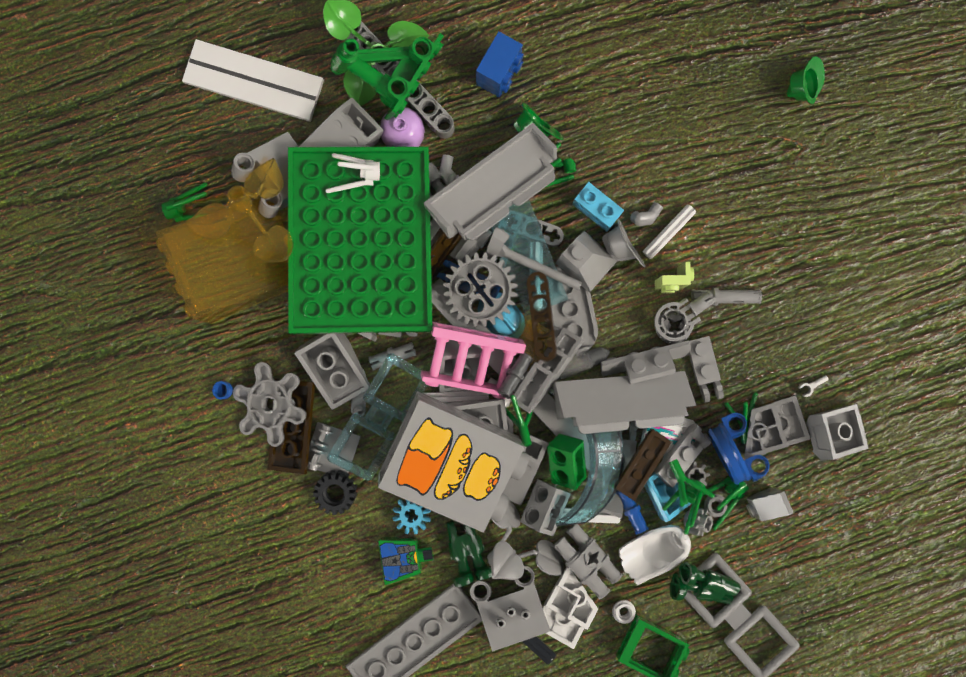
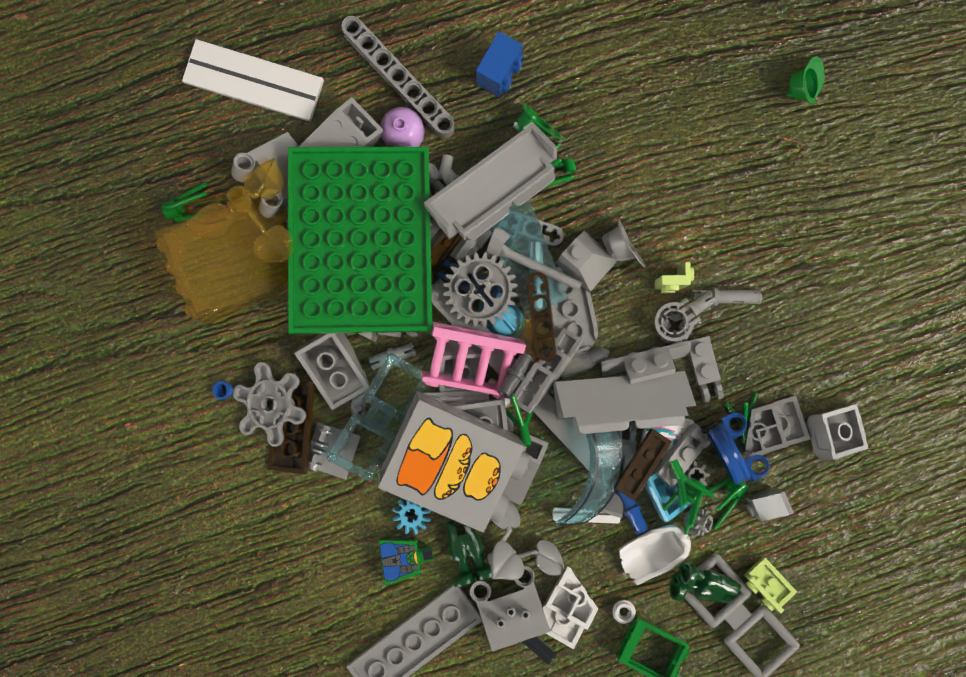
(335, 505): black tyre -> none
(342, 18): bright green plant -> none
(368, 170): white plant -> none
(412, 65): green plate -> none
(545, 507): light grey brick -> none
(567, 461): green brick -> none
(587, 561): light grey pin -> none
(597, 206): medium azure brick -> none
(646, 218): light grey arm -> none
(669, 231): white axle -> none
(714, 512): light grey plate -> none
(770, 584): none -> yellowish green bracket
(812, 385): white hand -> none

